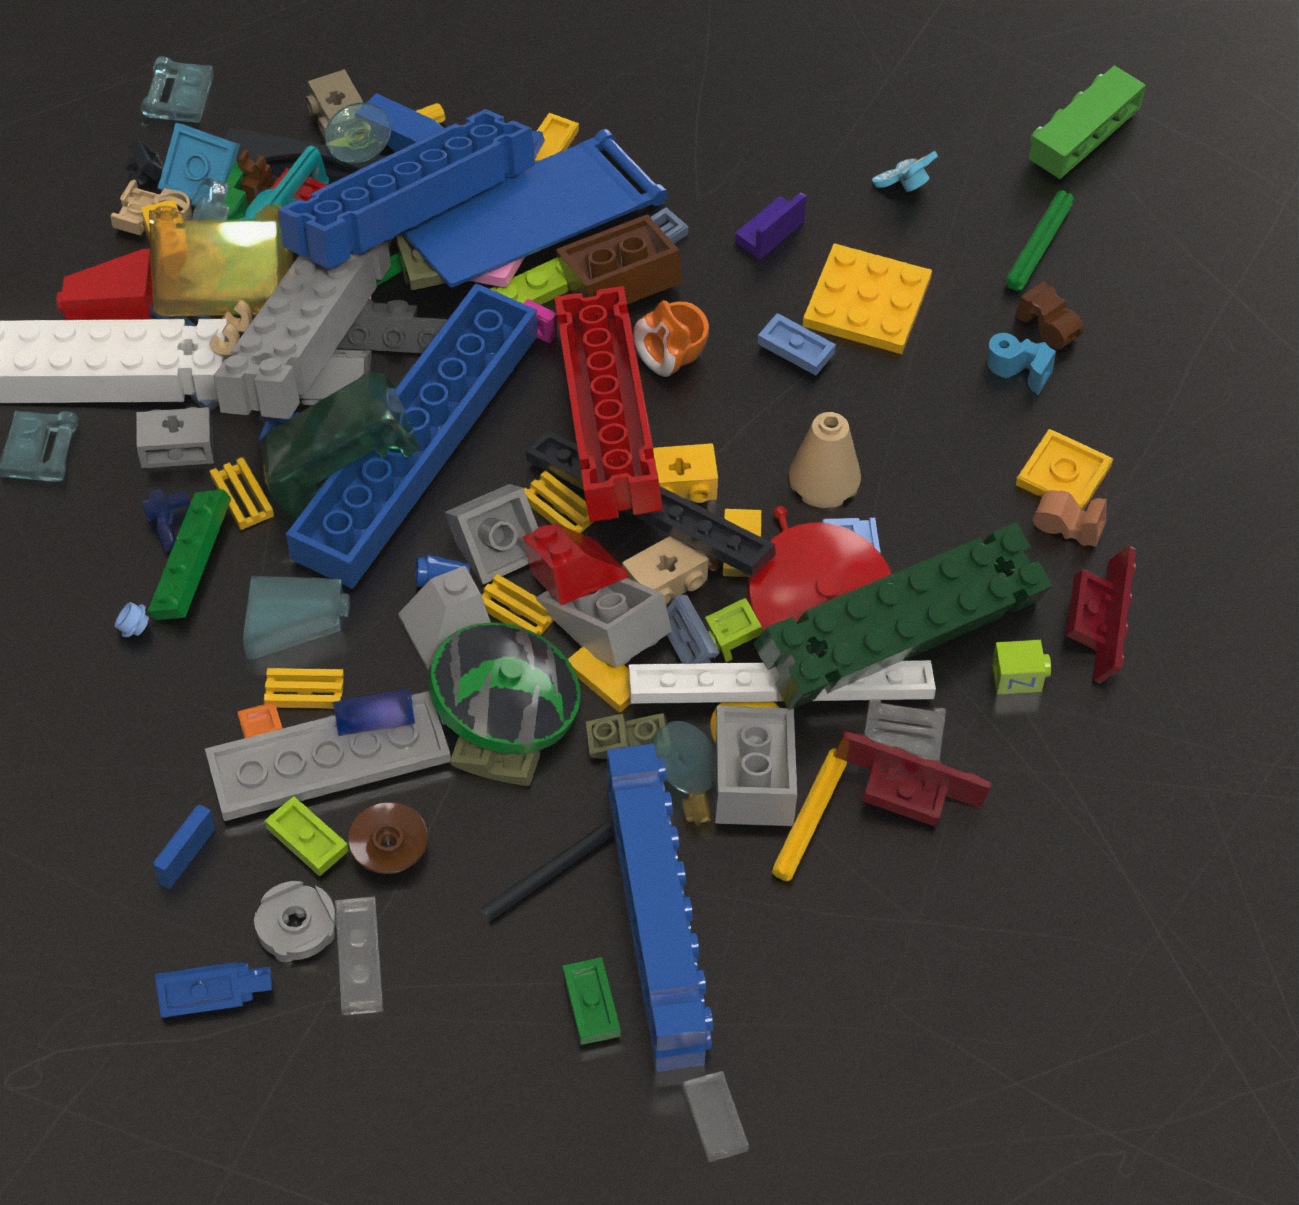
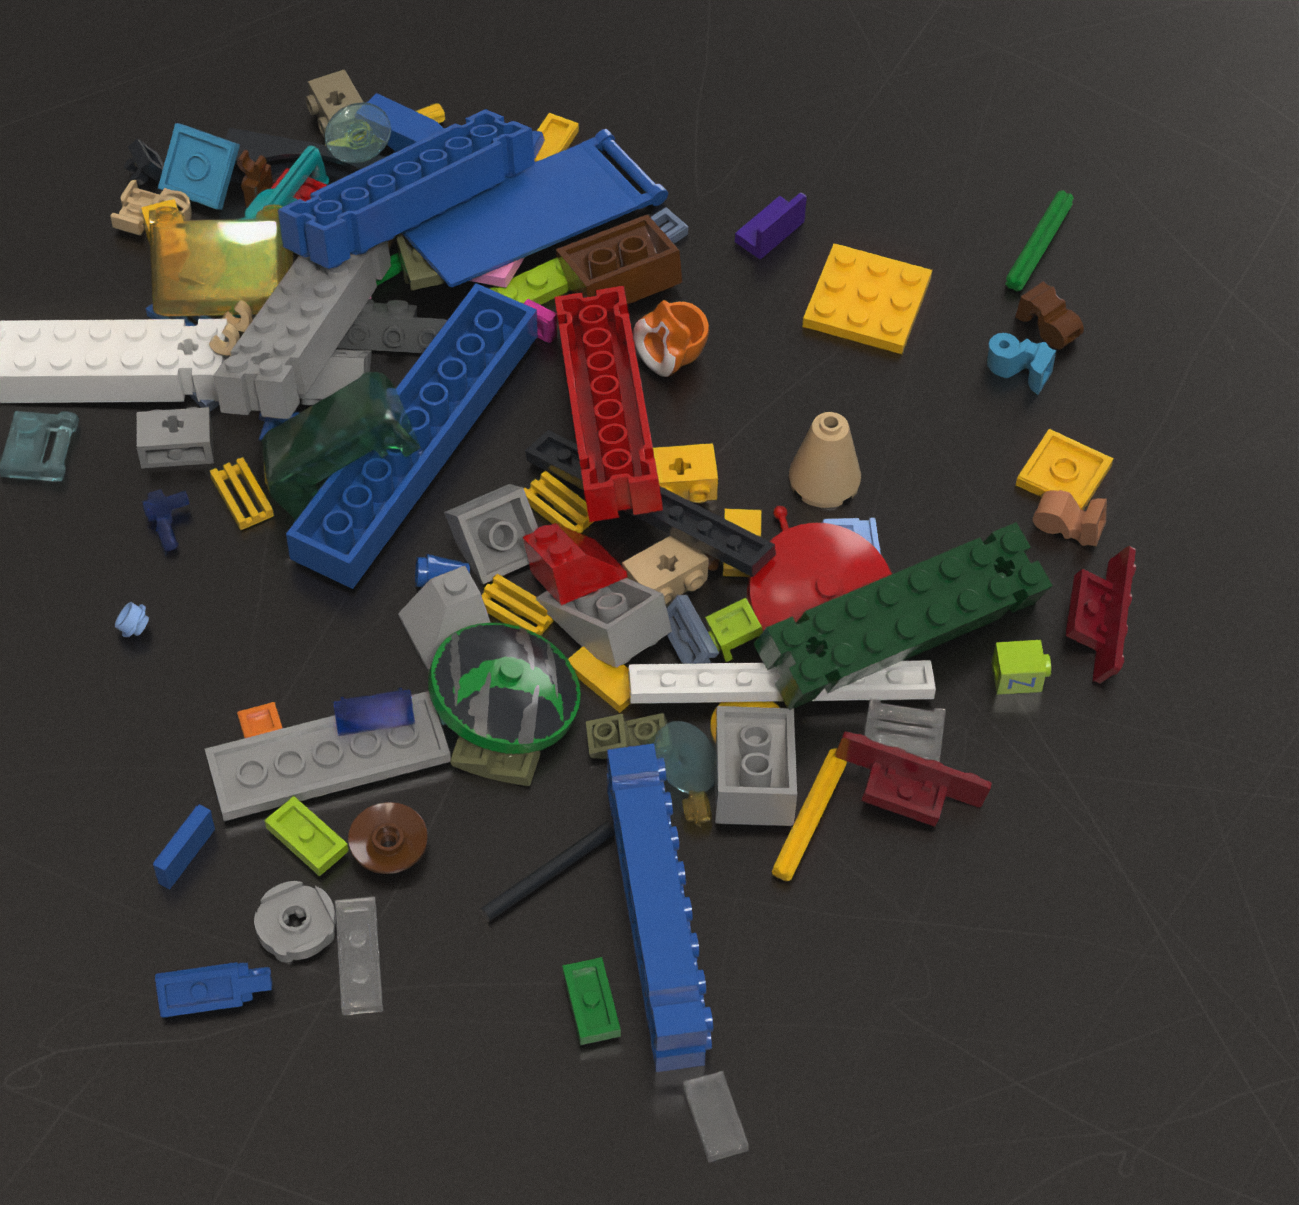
(109, 290): red slope -> none
(187, 95): clear light blue plate -> none
(189, 555): green plate -> none
(210, 201): clear light blue plate -> none
(235, 197): green slope -> none
(291, 612): clear light blue slope -> none
(303, 682): yellow tile -> none
(796, 344): medium blue plate -> none
(909, 172): medium azure animal -> none
(1086, 121): bright green brick -> none

